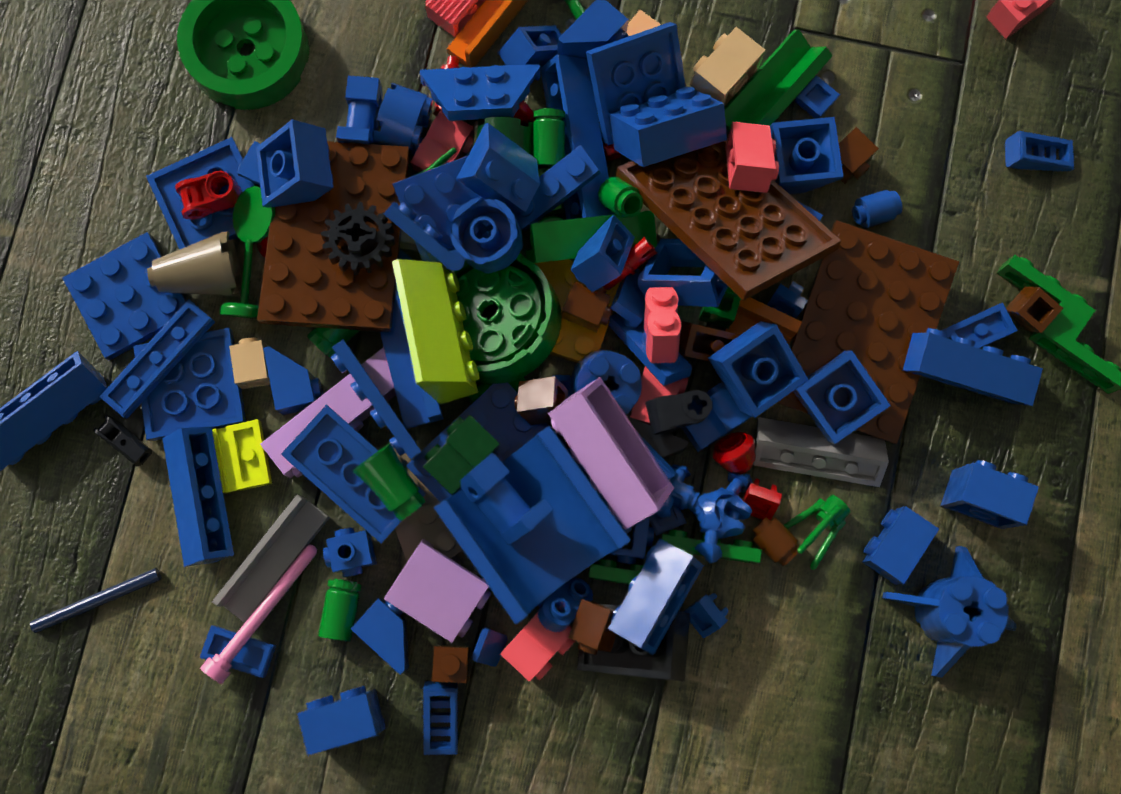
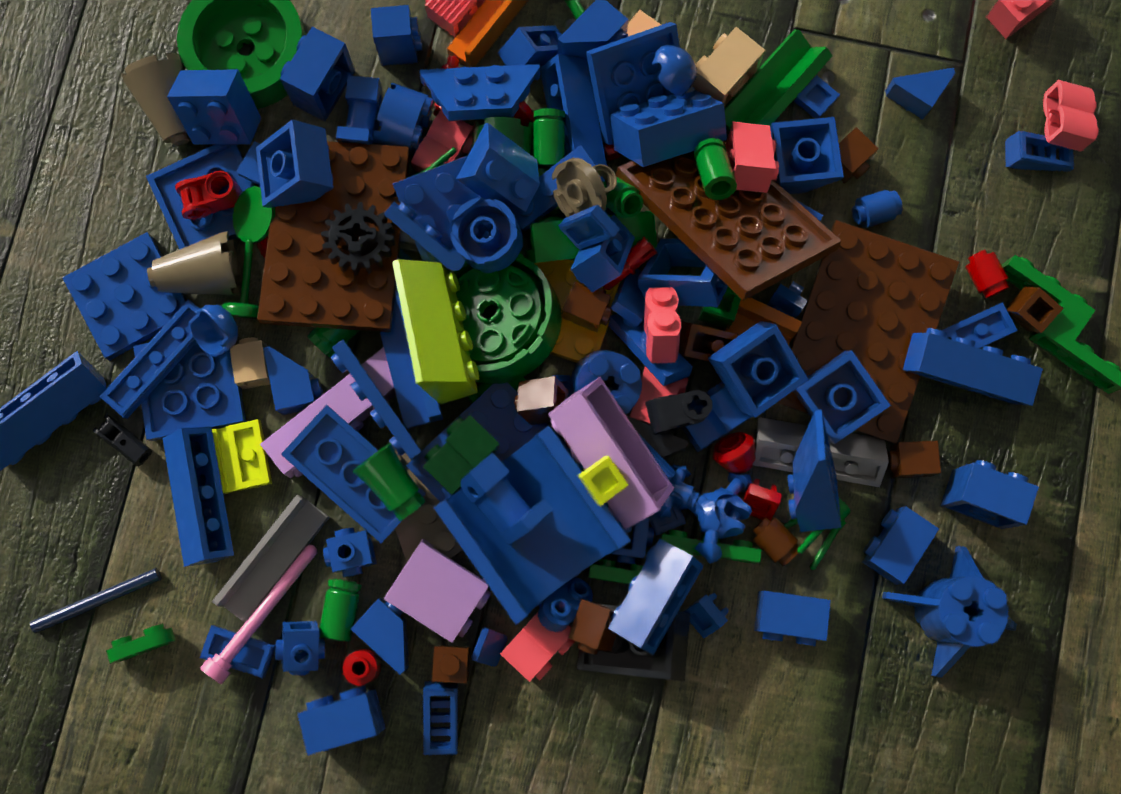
(127, 648): none -> green plate
(150, 85): none -> dark tan cone
(214, 106): none -> blue brick
(214, 329): none -> blue hair
(300, 647): none -> blue brick
(317, 73): none -> blue brick
(372, 664): none -> red brick
(396, 35): none -> blue brick
(581, 185): none -> dark tan tile
(589, 227): none -> blue tile
(603, 480): none -> neon yellow plate
(677, 69): none -> blue hair
(715, 169): none -> green piece
(792, 616): none -> blue brick
(814, 480): none -> blue slope
(914, 459): none -> reddish brown brick
(920, 90): none -> blue slope
(987, 273): none -> red brick
(1070, 115): none -> coral brick

